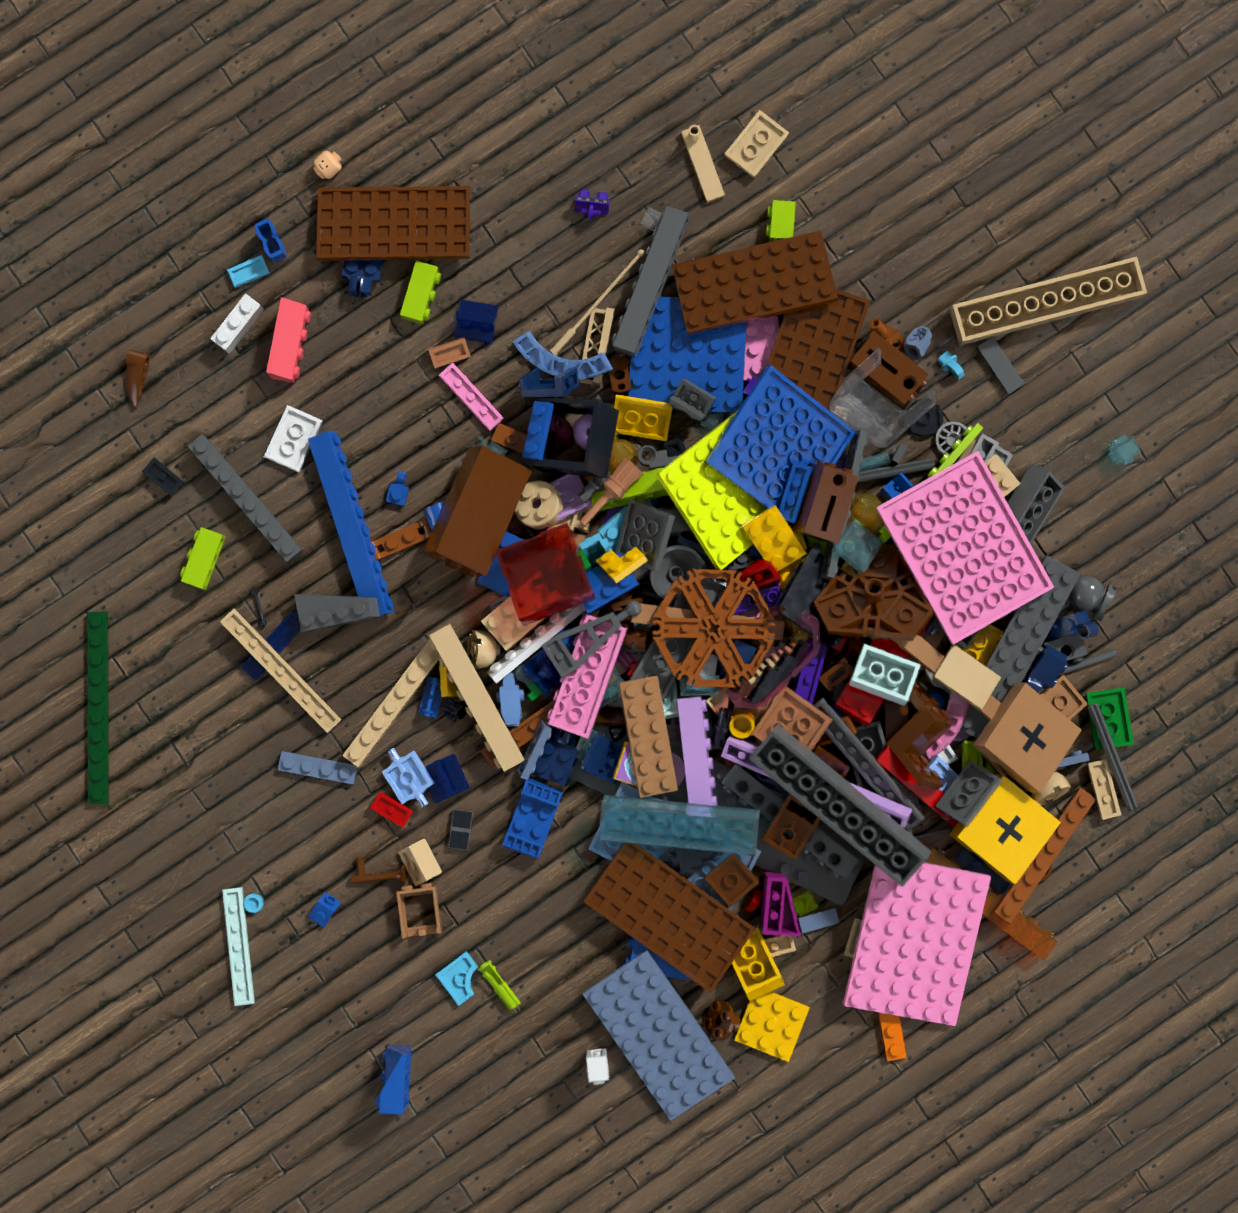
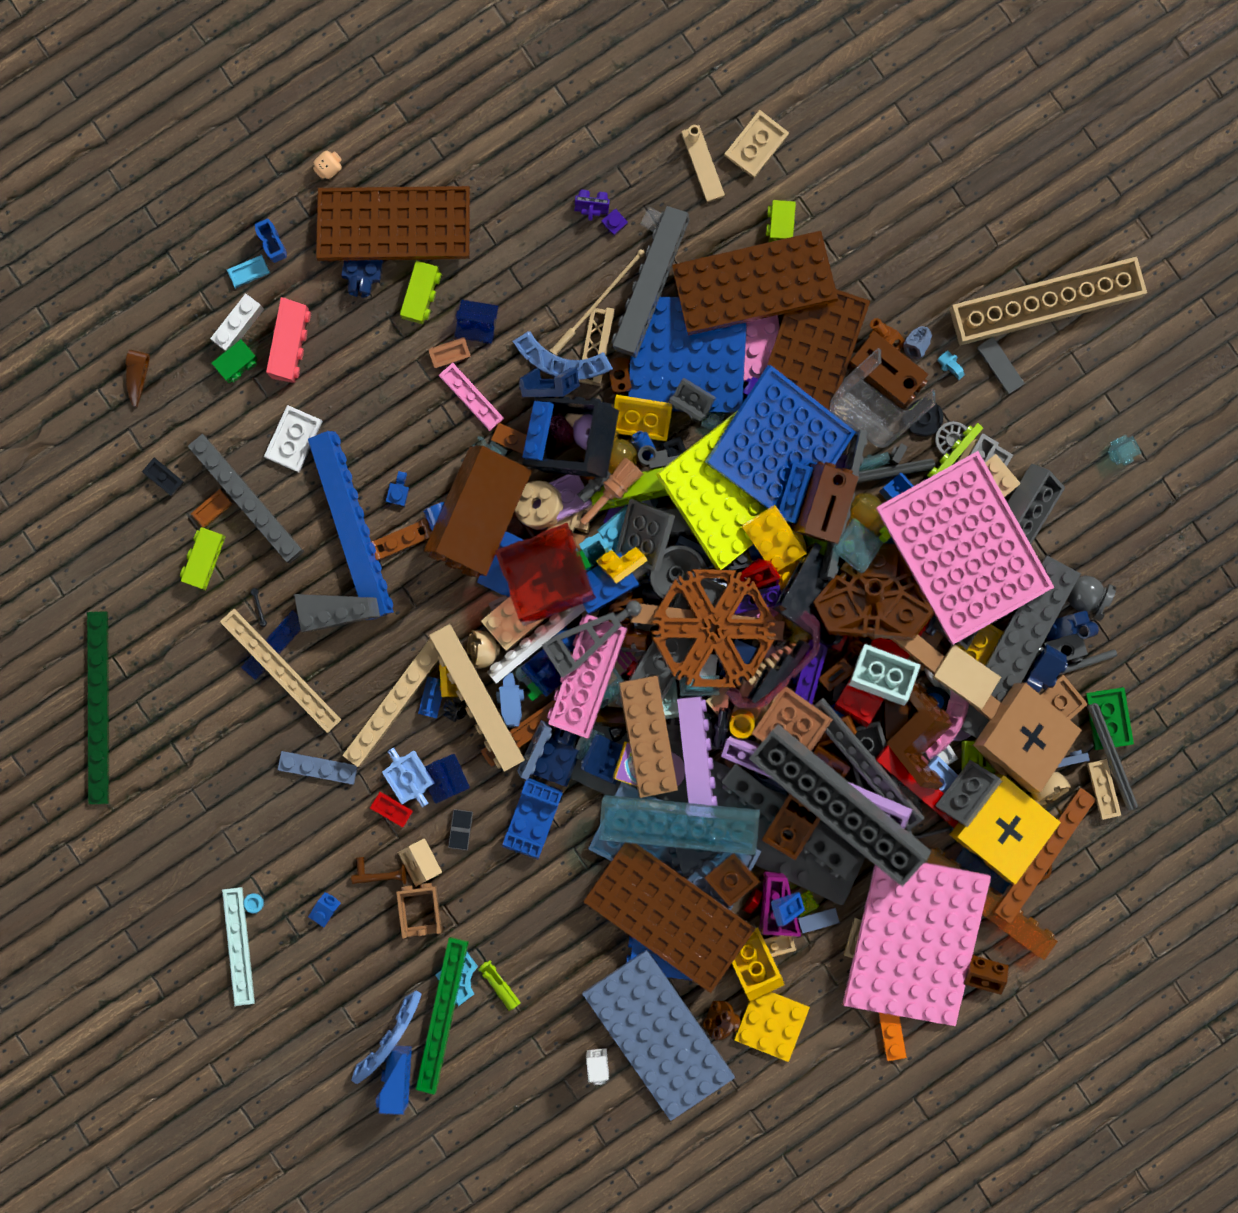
(211, 508): none -> dark orange tile
(235, 361): none -> green brick
(389, 1041): none -> medium blue tile
(442, 1015): none -> green plate
(614, 222): none -> dark purple plate
(642, 439): none -> blue brick
(787, 908): none -> blue slope
(987, 975): none -> reddish brown brick

